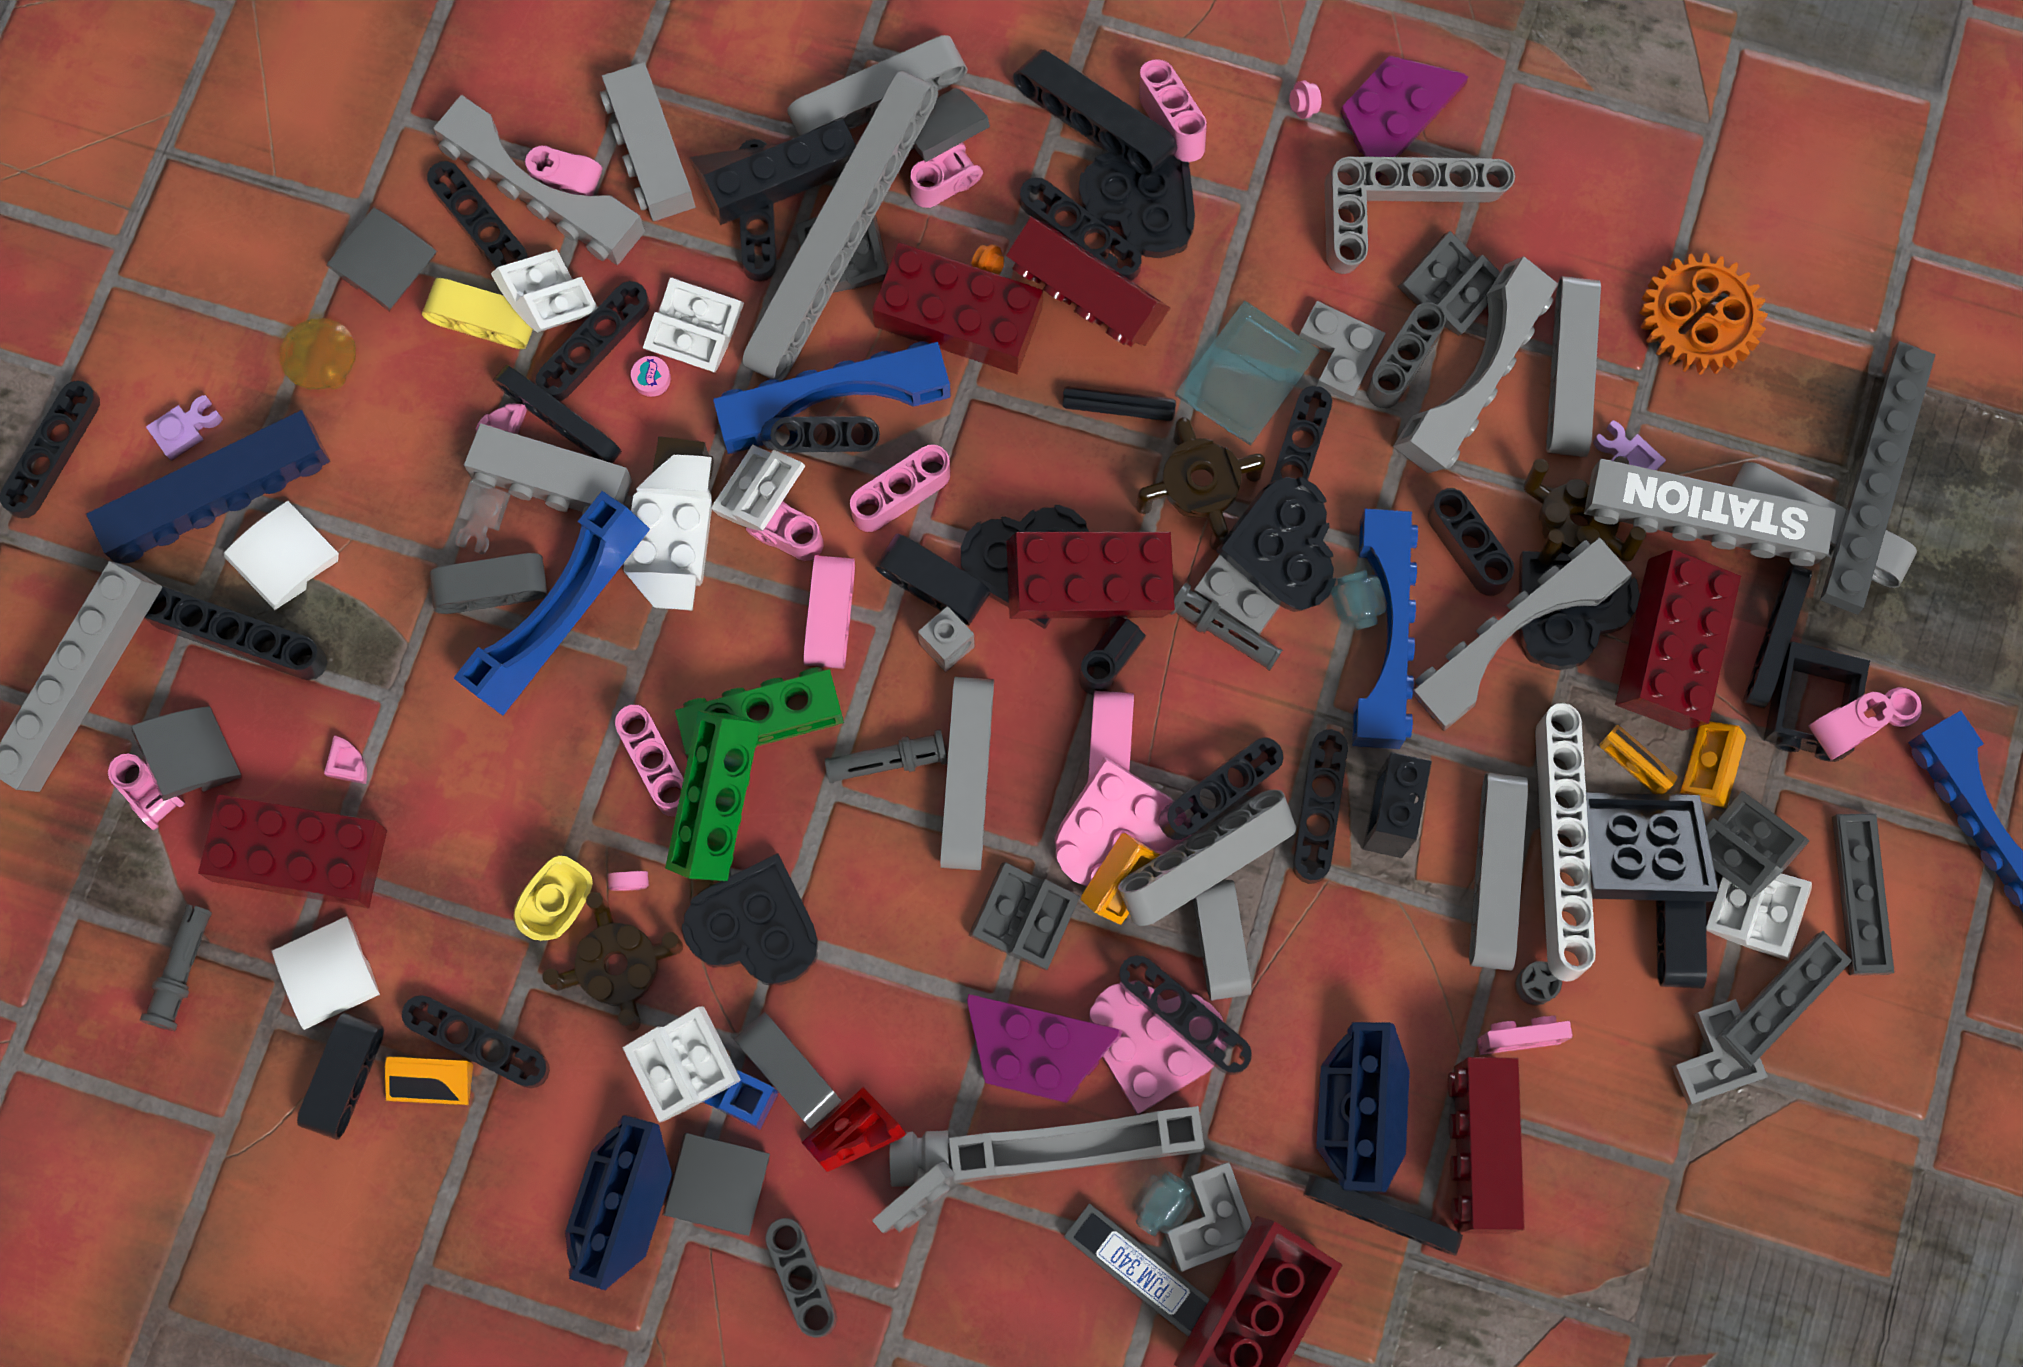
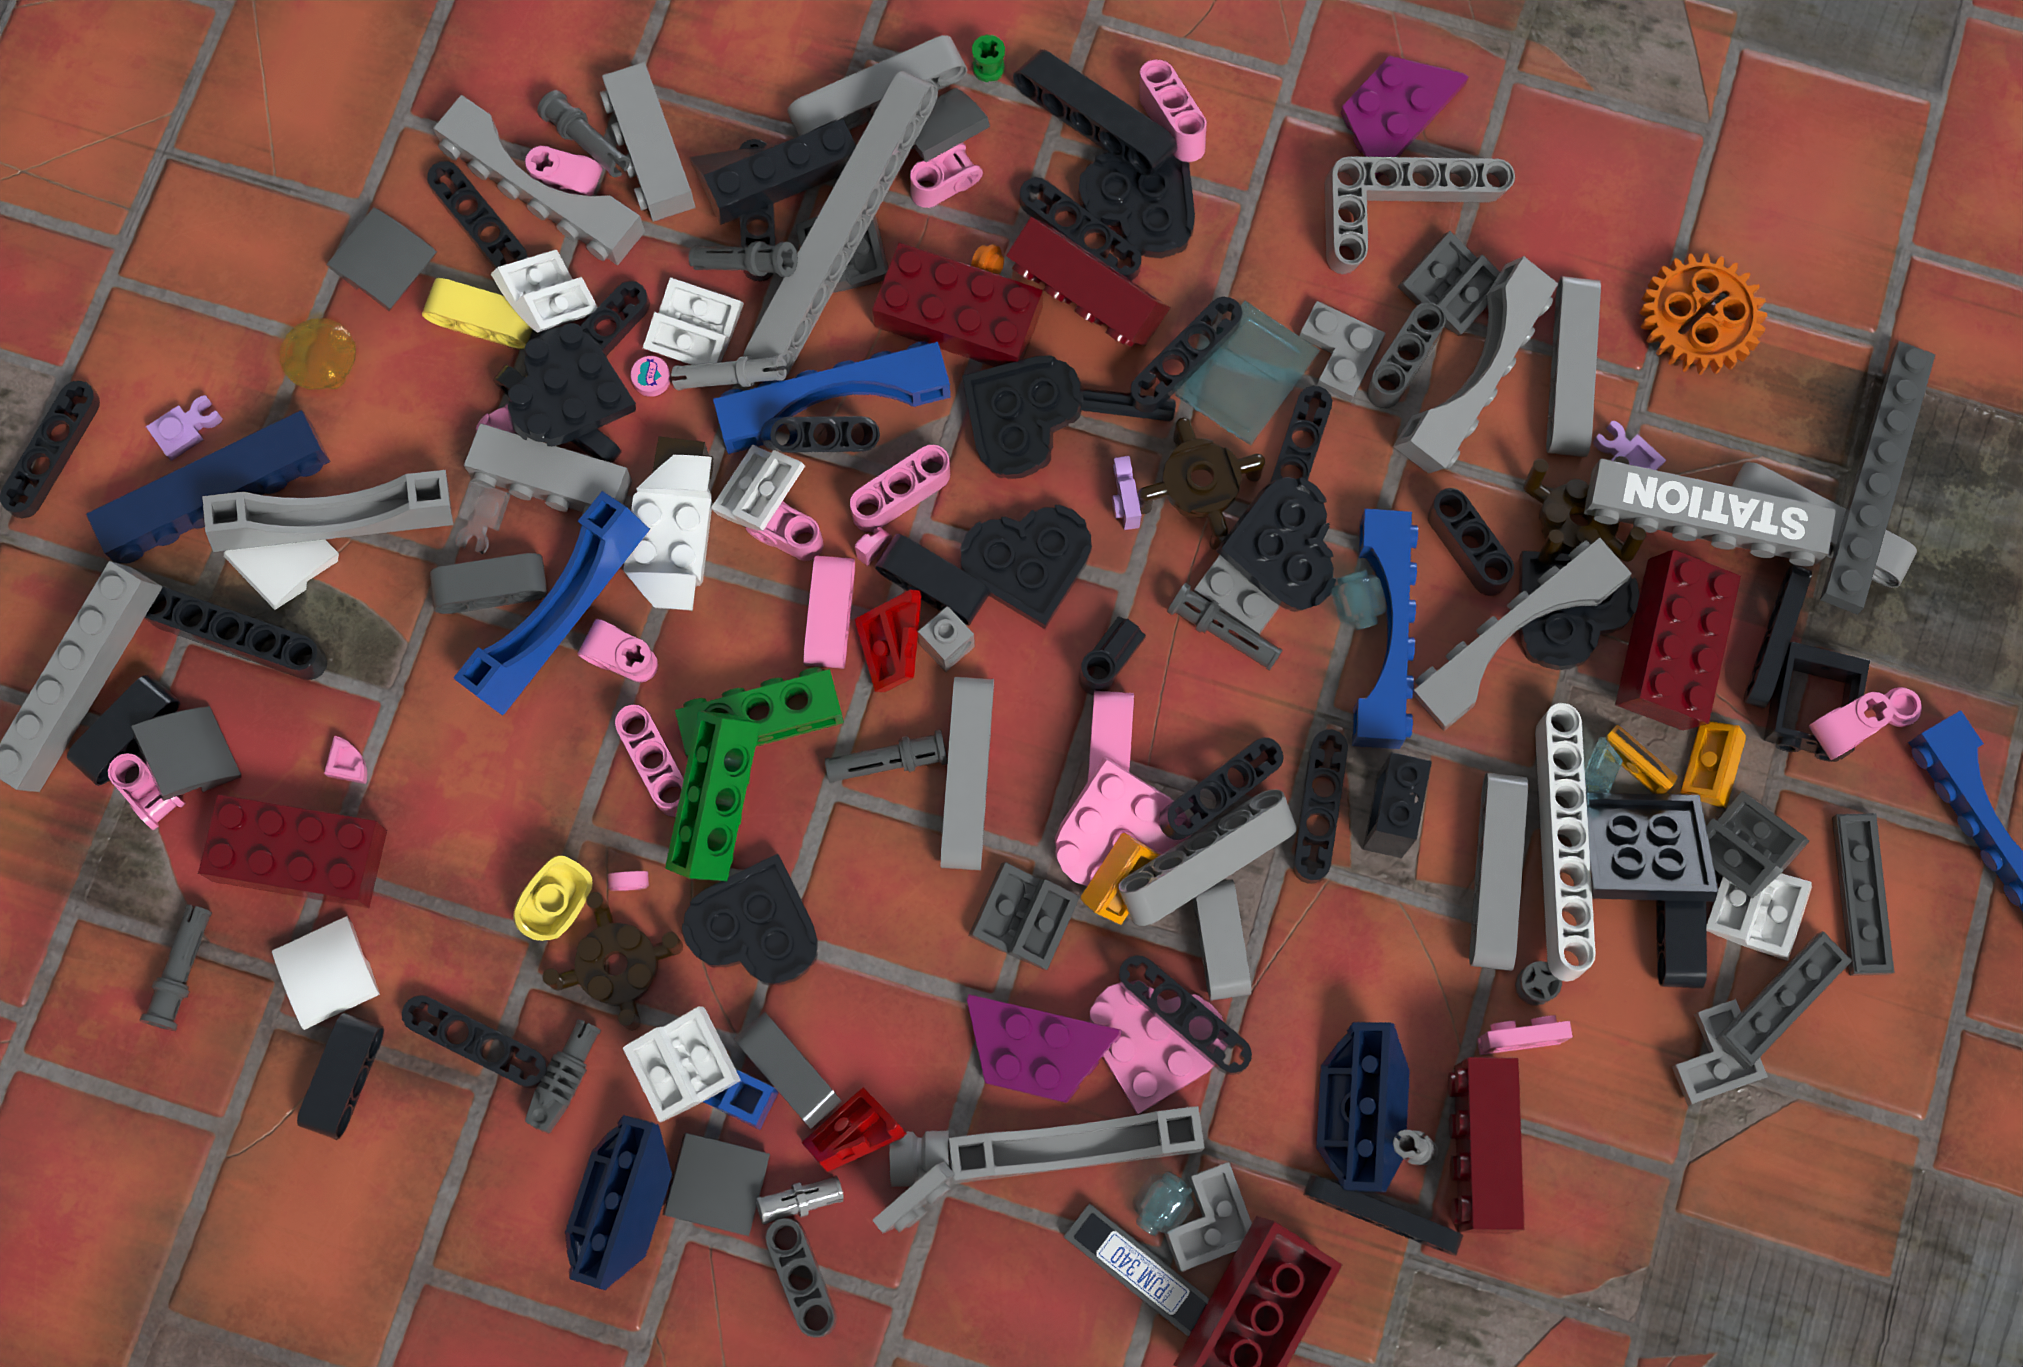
(112, 731): none -> black beam
(258, 520): none -> light grey arch
(428, 1080): light orange slope -> none
(561, 1078): none -> dark grey hinge
(566, 388): none -> black plate
(574, 125): none -> dark grey pin
(613, 650): none -> bright pink piece
(743, 372): none -> light grey pin
(756, 258): none -> dark grey pin
(799, 1199): none -> light grey pin
(869, 546): none -> bright pink tile
(890, 640): none -> red wing
(988, 58): none -> green bush
(1018, 411): none -> black plate
(1090, 575): dark red brick -> none
(1126, 502): none -> lavender plate
(1182, 351): none -> black beam
(1305, 99): bright pink plate -> none
(1415, 1147): none -> light grey pin
(1602, 767): none -> clear light blue slope

